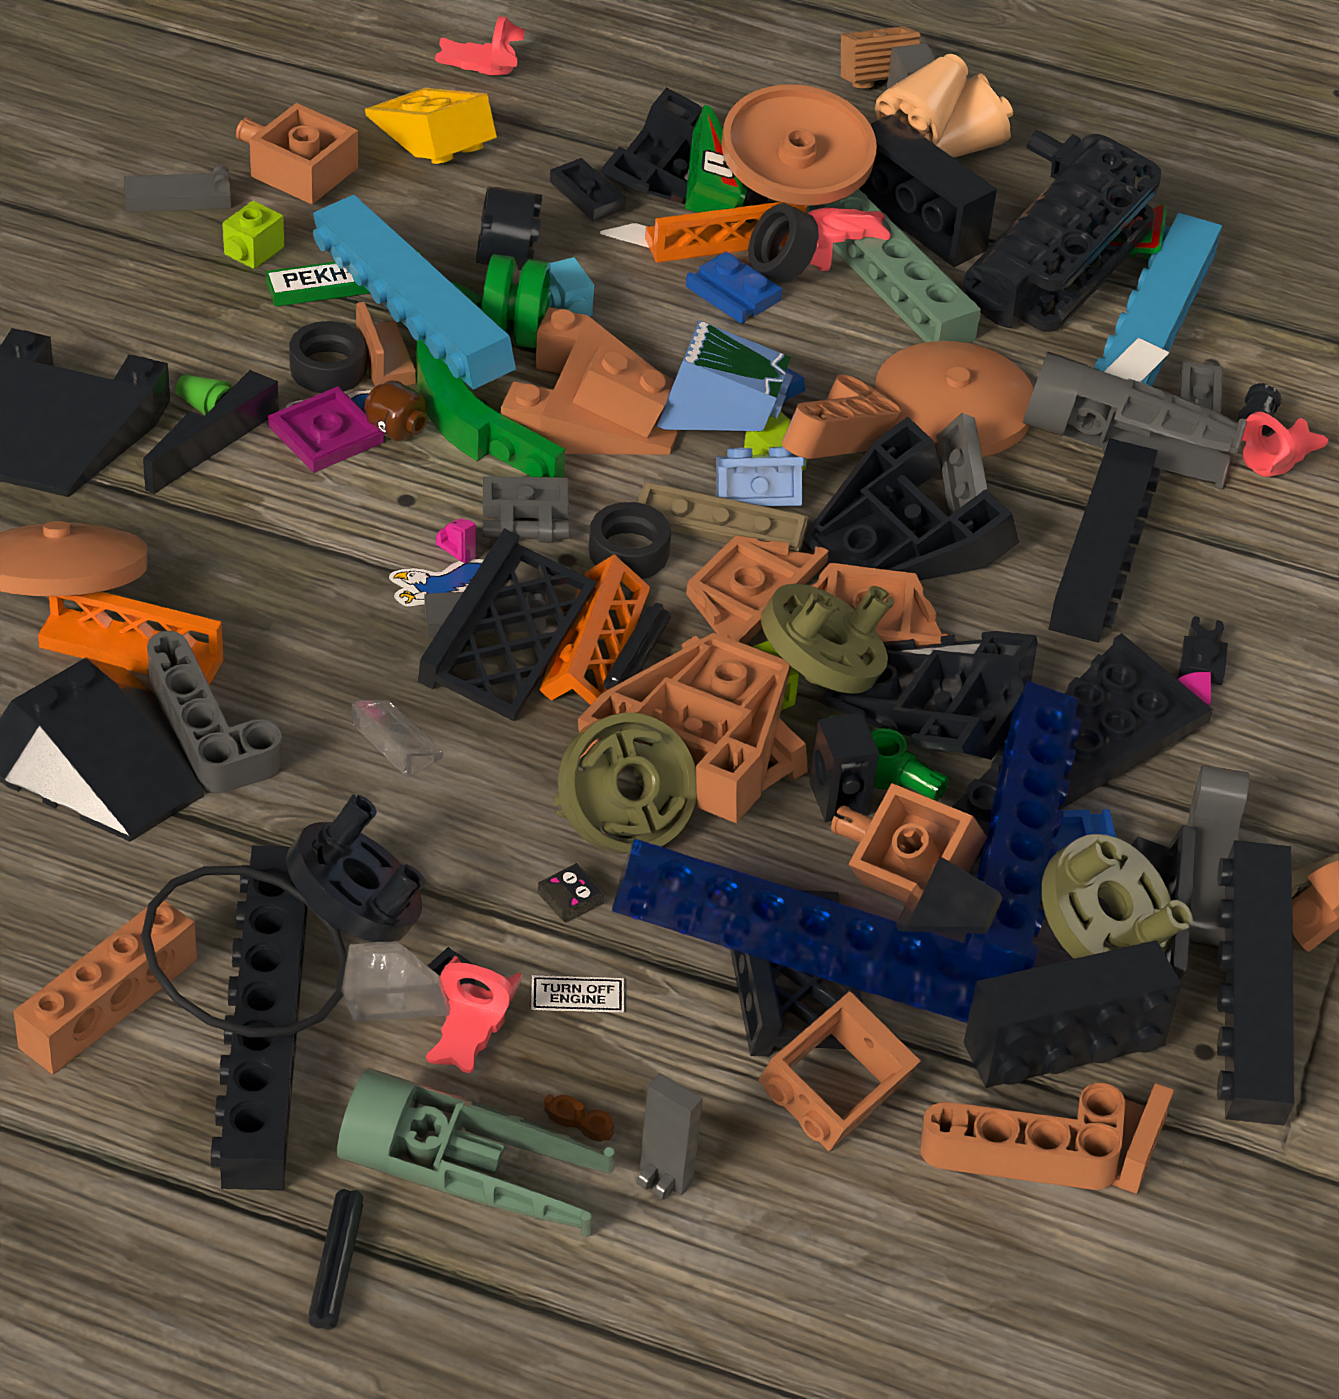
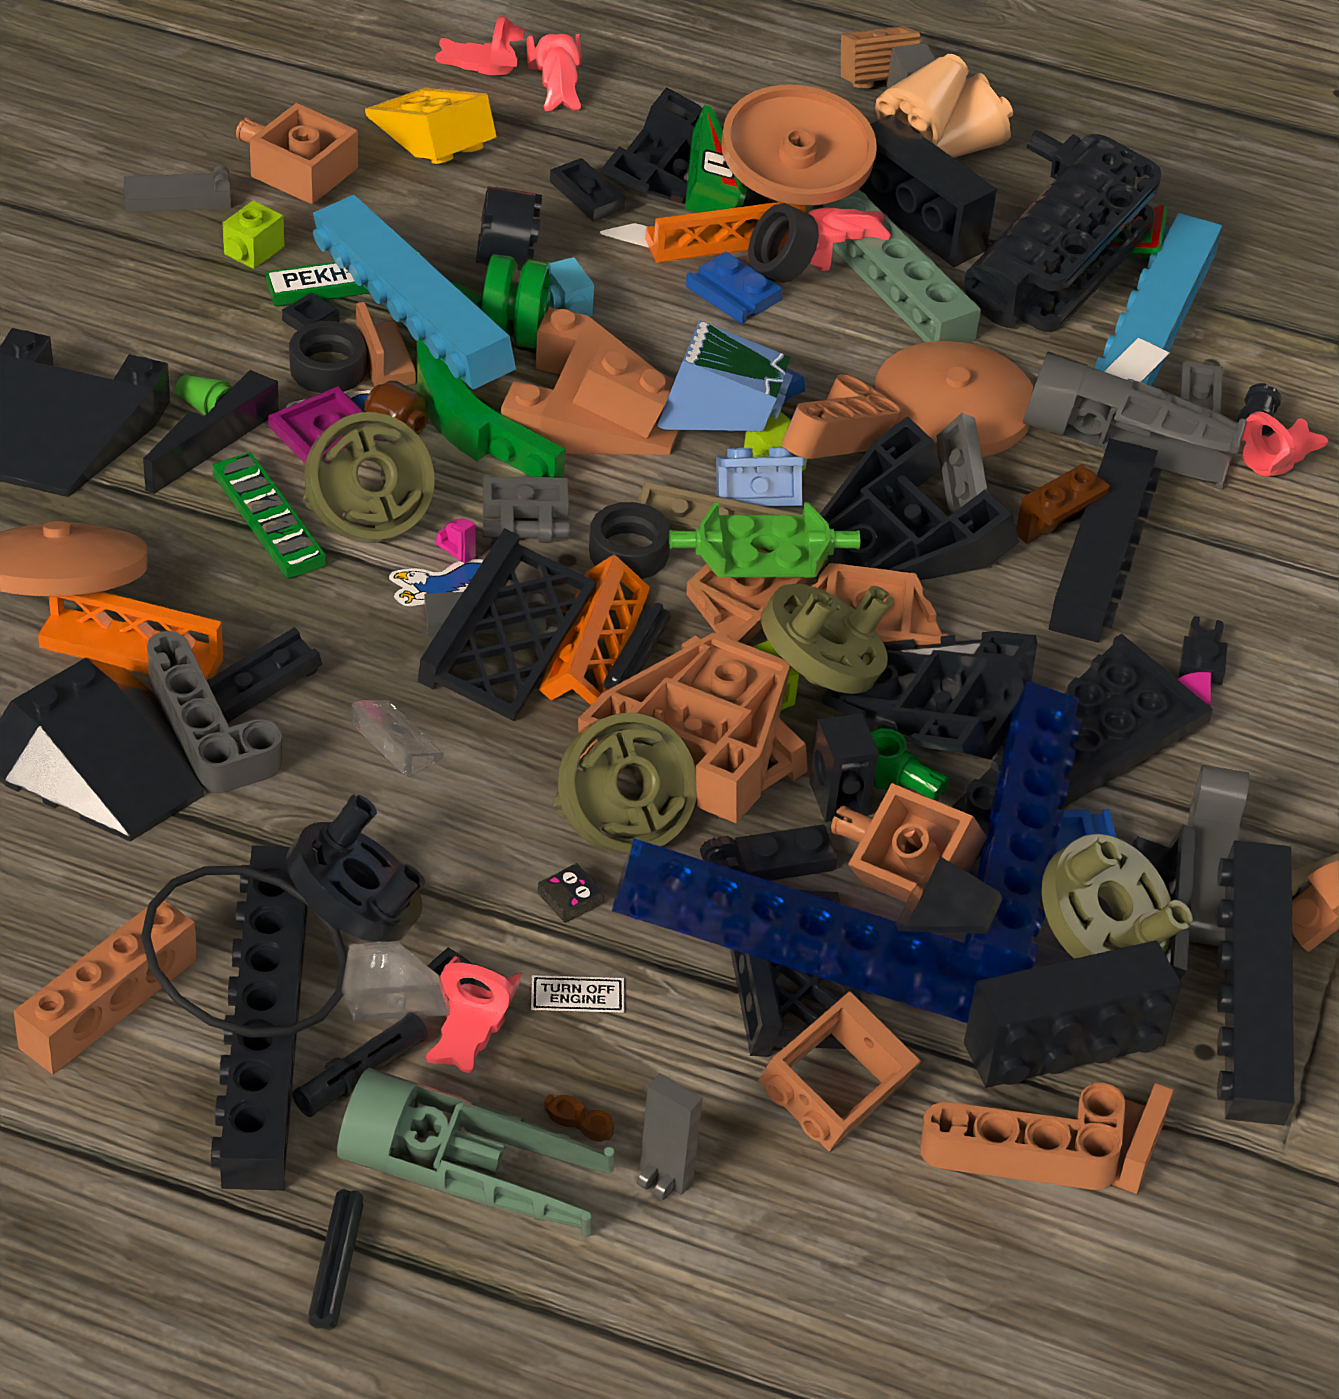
(263, 673): none -> black hinge
(269, 515): none -> tile
(307, 311): none -> black tile
(318, 1093): none -> black pin
(336, 486): none -> olive piece
(557, 59): none -> coral hair
(774, 853): none -> black hinge
(796, 542): none -> bright green plate
(1058, 502): none -> reddish brown bracket

